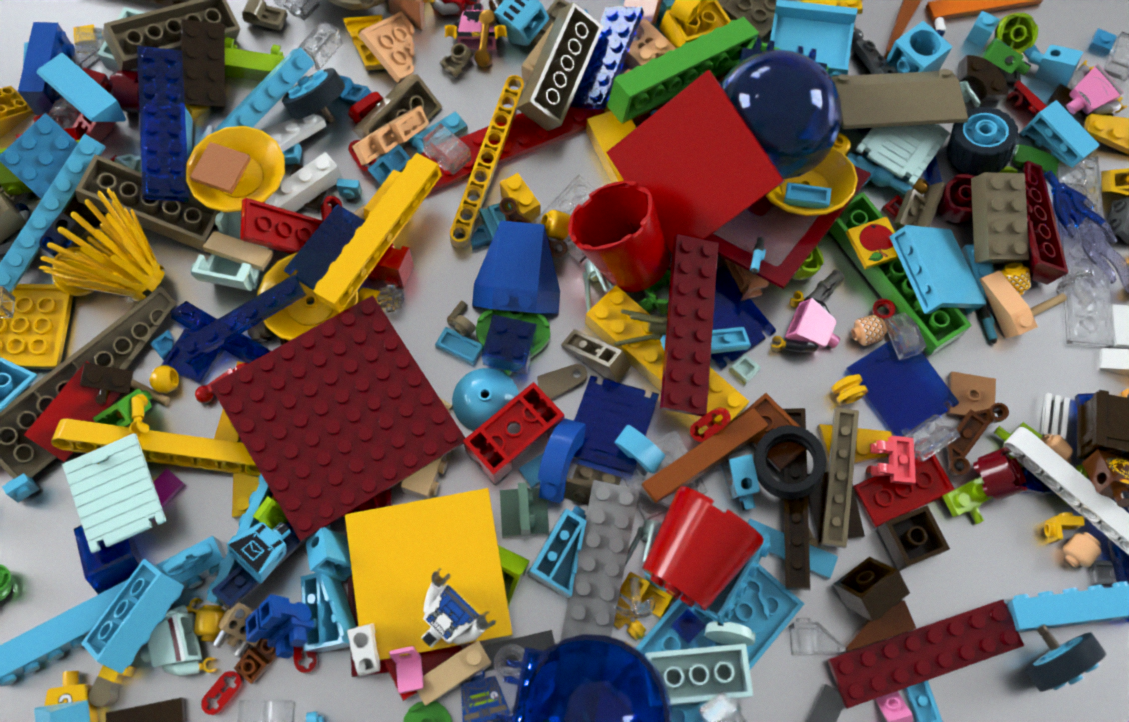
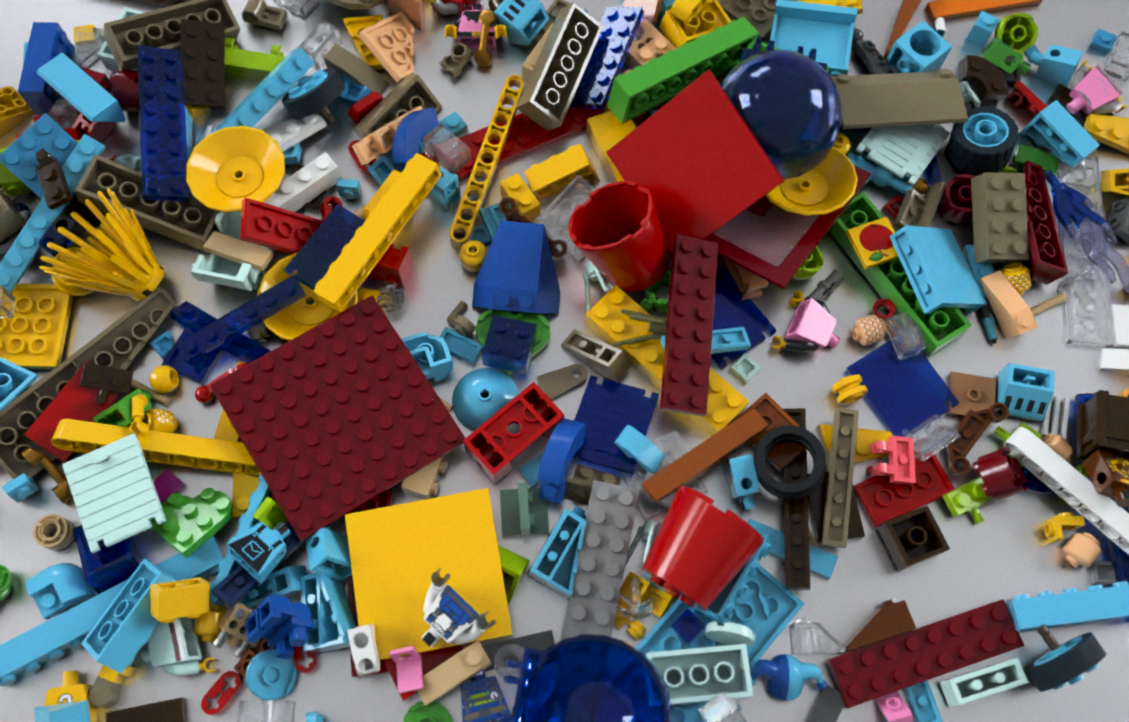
(35, 457): none -> pearl gold bar
(44, 528): none -> tan wheel
(52, 180): none -> dark brown hinge
(59, 588): none -> medium azure brick
(160, 420): none -> yellow head
(179, 599): none -> yellow brick
(187, 558): medium azure plate -> none
(192, 519): none -> bright green plate
(220, 168): nougat tile -> none
(270, 676): none -> medium azure tile
(280, 583): none -> medium azure slope
(351, 66): none -> dark tan slope
(410, 133): none -> blue arch
(430, 354): none -> medium azure brick
(446, 190): none -> medium azure hinge
(472, 255): none -> yellow head
(556, 224): yellow head -> none
(559, 171): none -> yellow wedge
(712, 428): red beam -> none
(758, 255): piece -> none
(786, 676): none -> piece
(807, 195): medium azure tile -> none
(872, 588): dark brown brick -> none
(983, 682): none -> light aqua brick
(1025, 391): none -> medium azure slope

